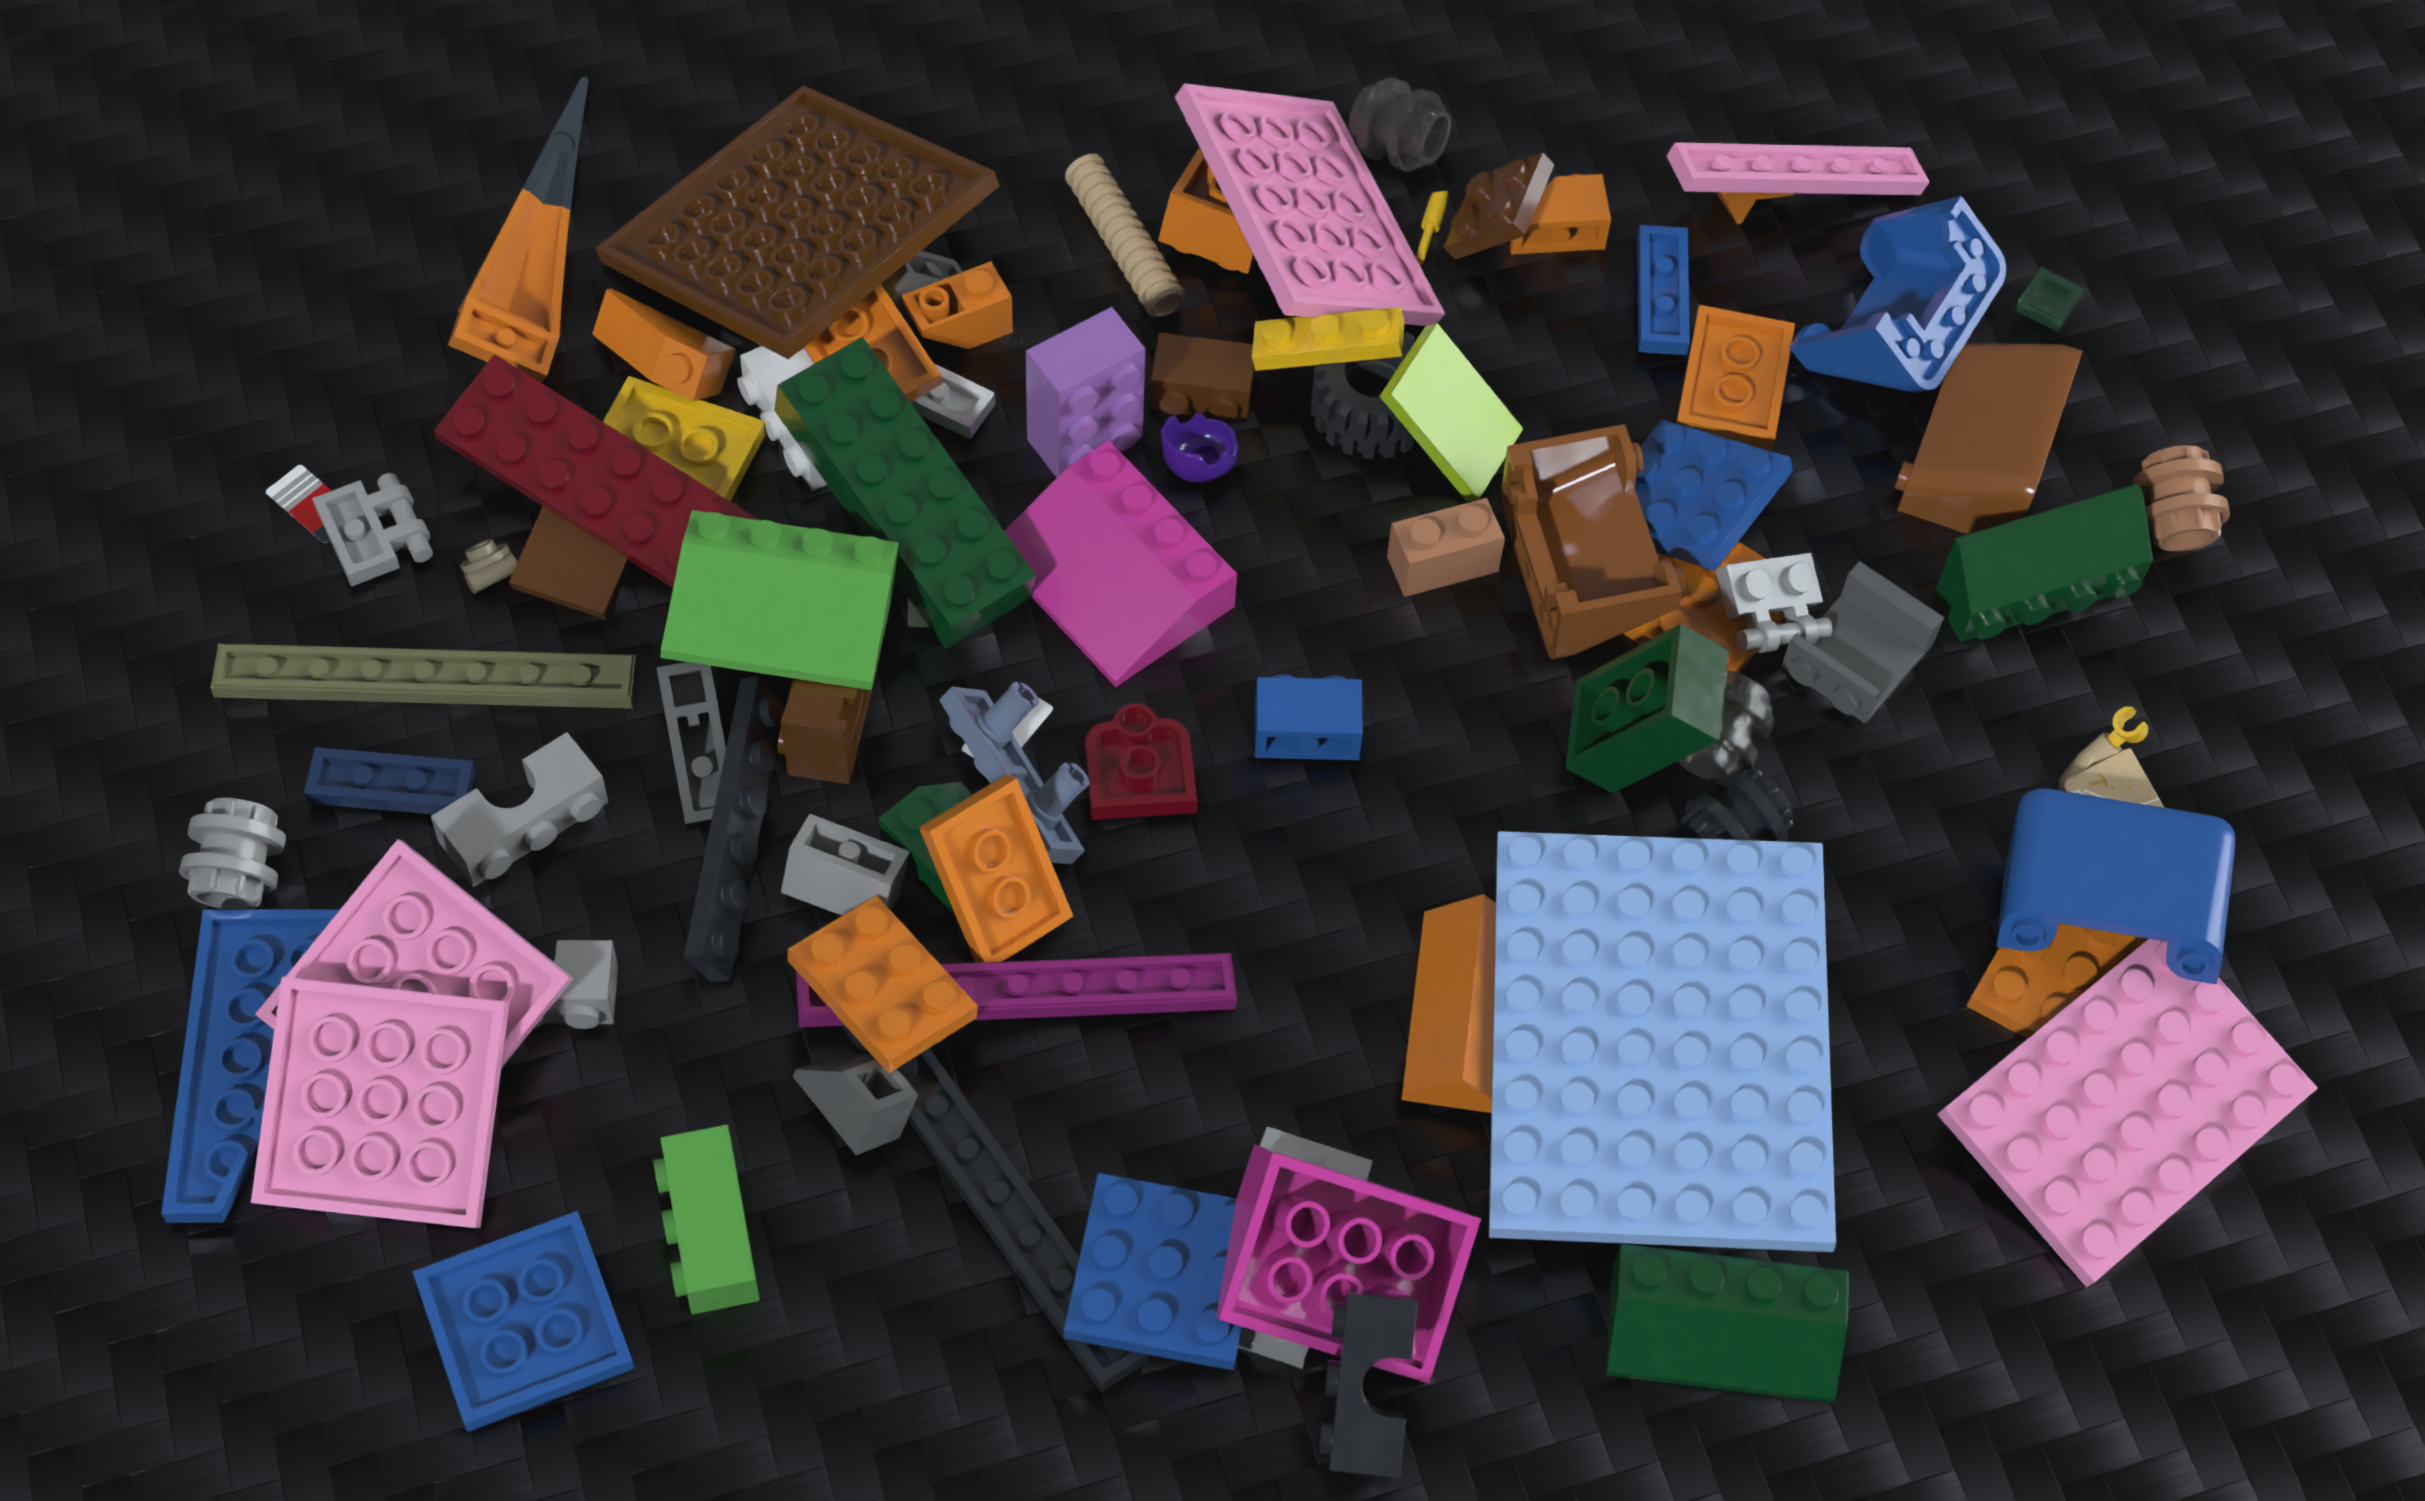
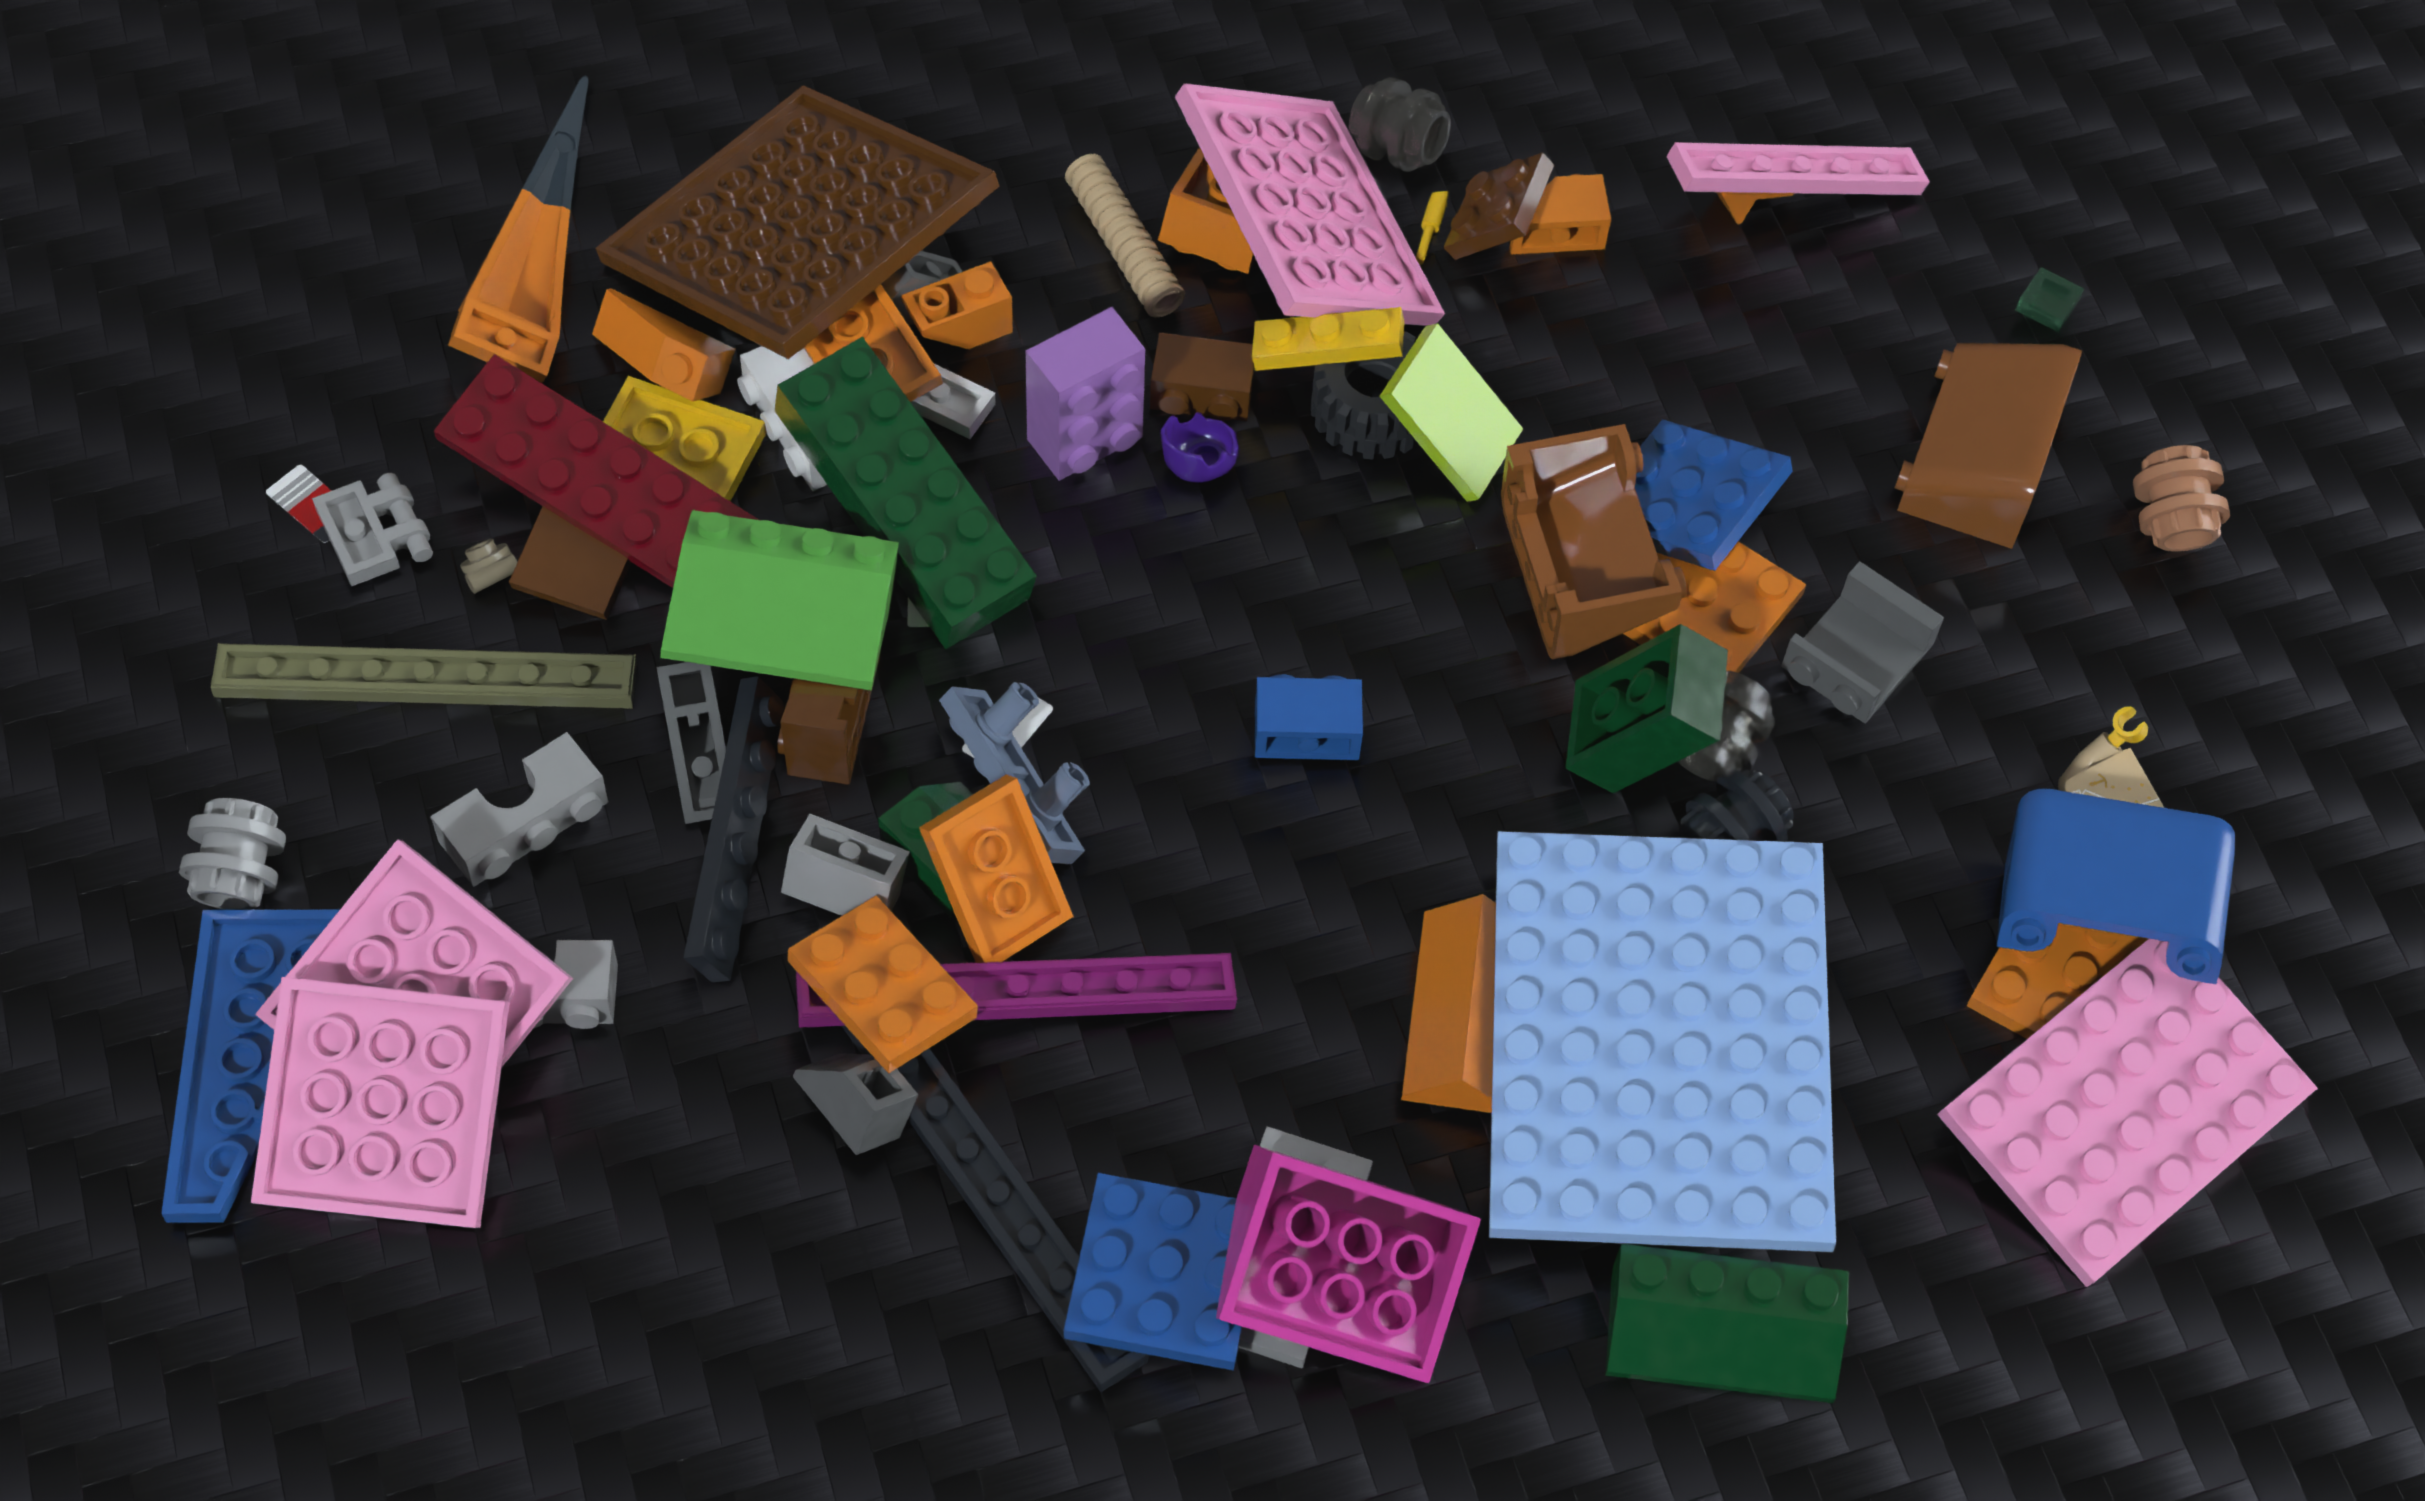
(386, 780): dark blue plate -> none
(522, 1321): blue plate -> none
(706, 1220): bright green brick -> none
(1119, 564): dark pink slope -> none
(1139, 766): dark red plate -> none
(1361, 1435): black arch -> none
(1445, 547): nougat brick -> none
(1663, 290): blue plate -> none
(1736, 376): orange plate -> none
(1768, 587): light grey plate -> none
(1927, 294): blue windscreen -> none
(2046, 564): dark green slope -> none

